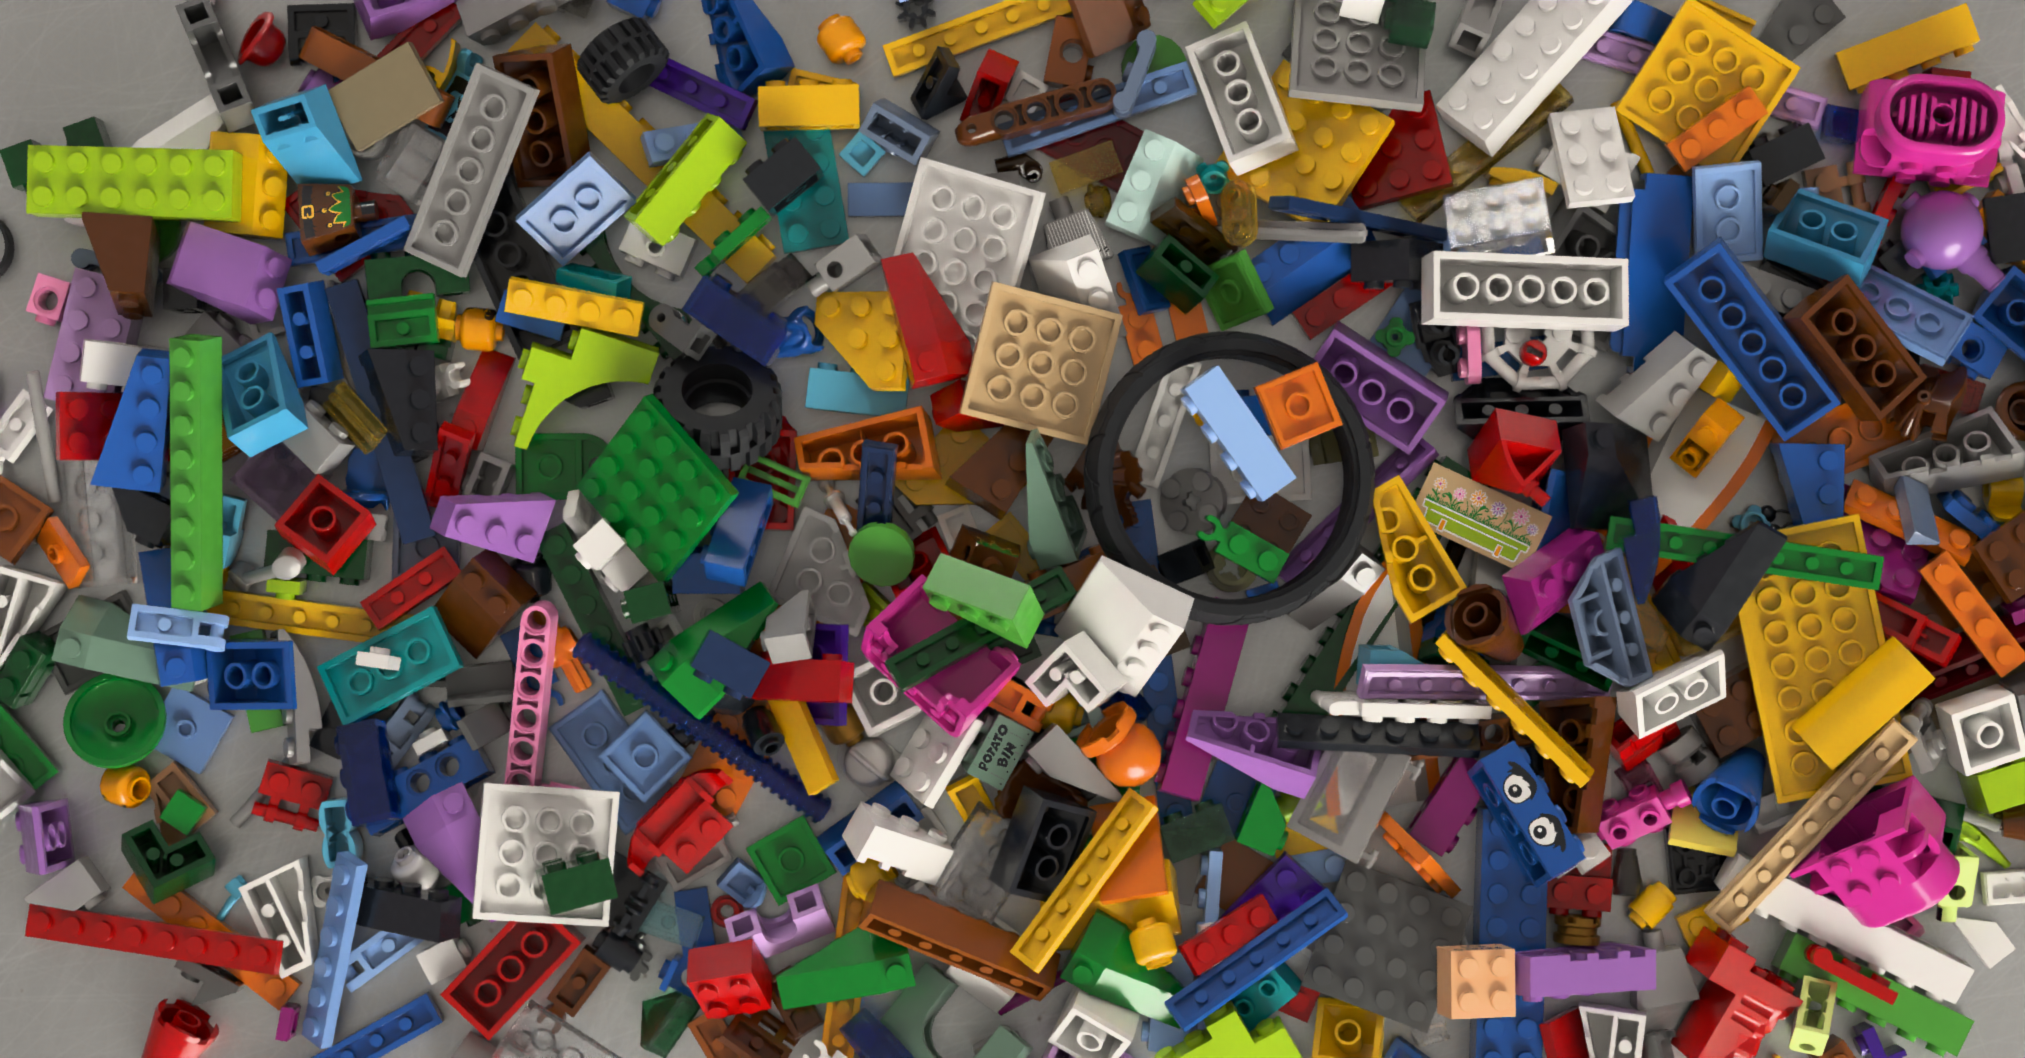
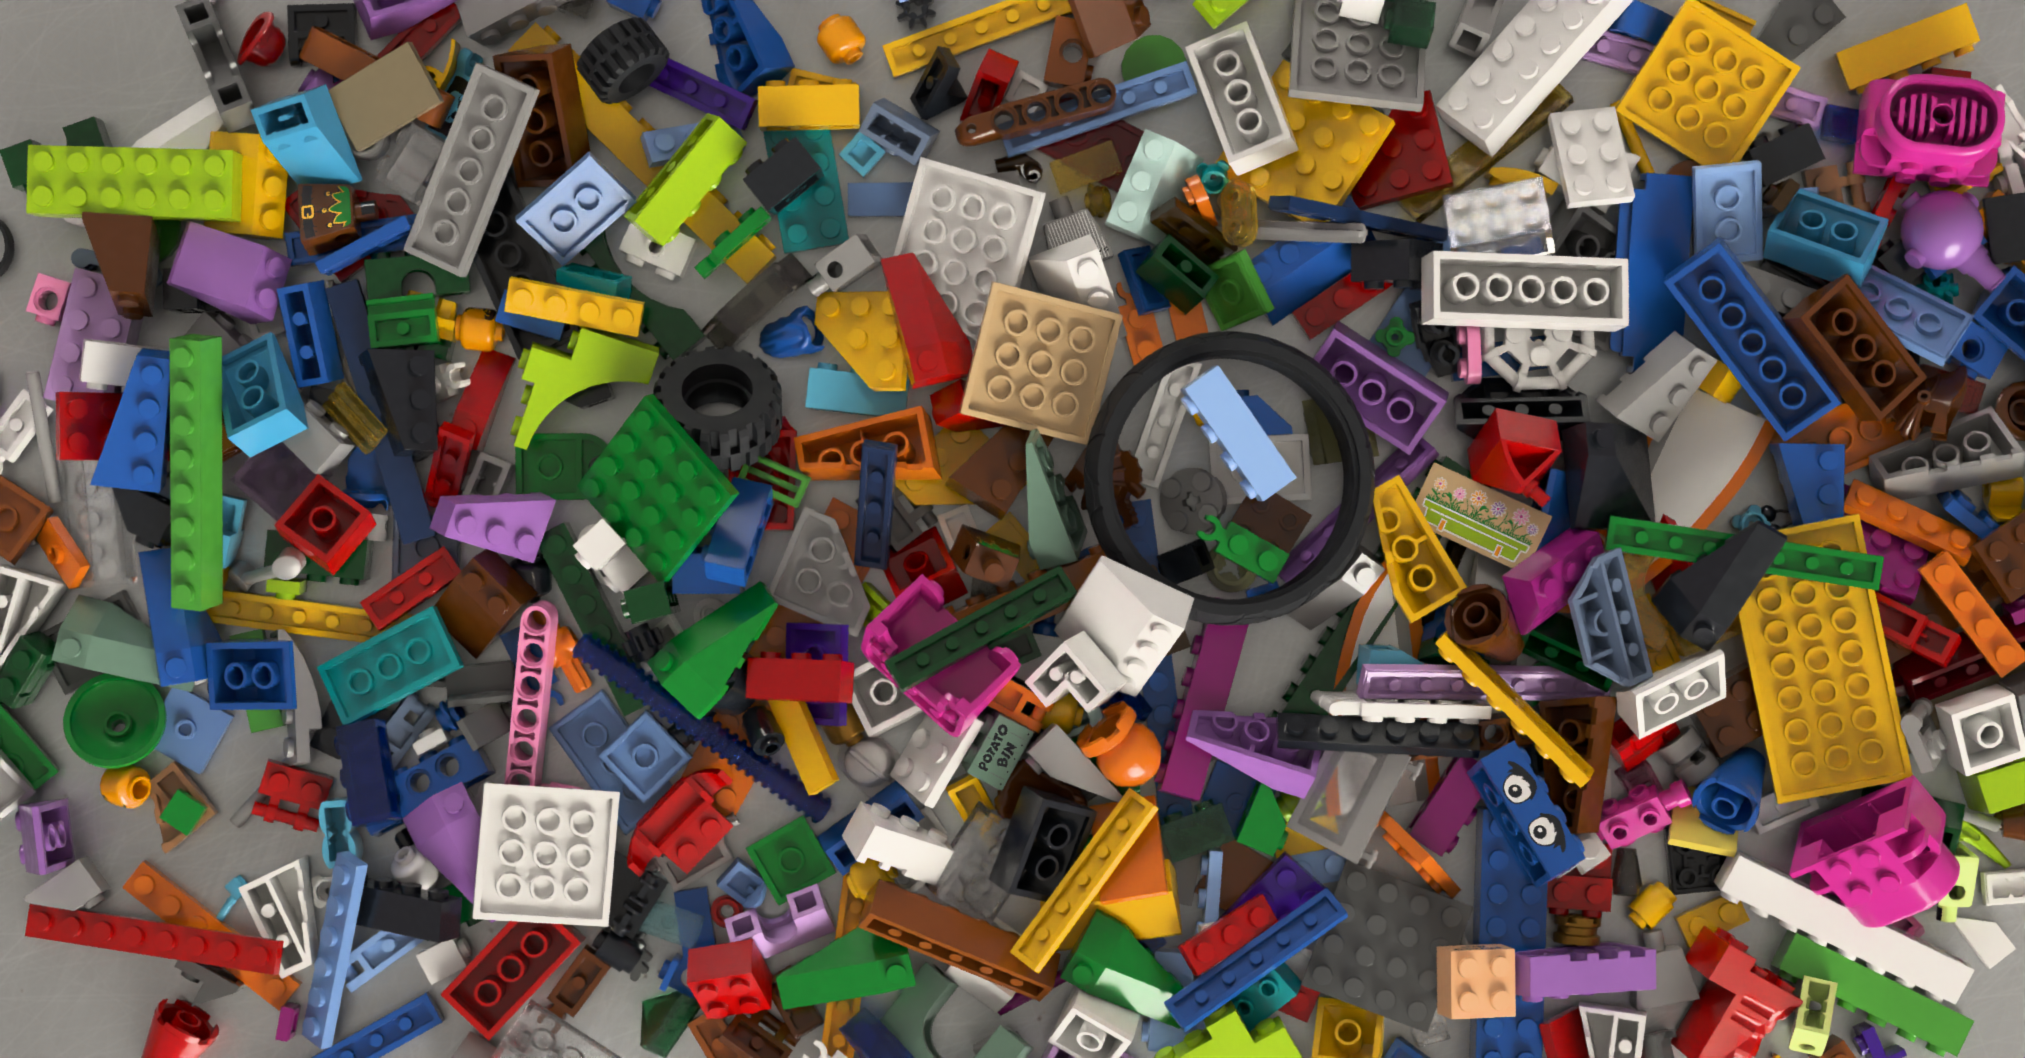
(166, 868): dark green brick -> none
(177, 627): light blue plate -> none
(378, 658): white plate -> none
(576, 882): dark green brick -> none
(578, 513): white plate -> none
(673, 326): dark grey leg -> none
(728, 664): dark blue brick -> none
(738, 318): clear blue brick -> none
(791, 630): light grey slope -> none
(835, 501): white piece -> none
(882, 554): bright green tile -> none
(985, 599): bright green wedge -> none
(1135, 74): sand blue plate -> none
(1153, 943): yellow head -> none
(1298, 406): orange plate -> none
(1530, 359): red hinge -> none
(1643, 546): clear blue slope -> none
(1707, 437): light orange slope -> none
(1716, 128): orange plate -> none
(1810, 825): tan tile -> none
(1849, 972): red plate -> none
(1862, 702): yellow brick -> none
(1916, 512): sand blue slope -> none

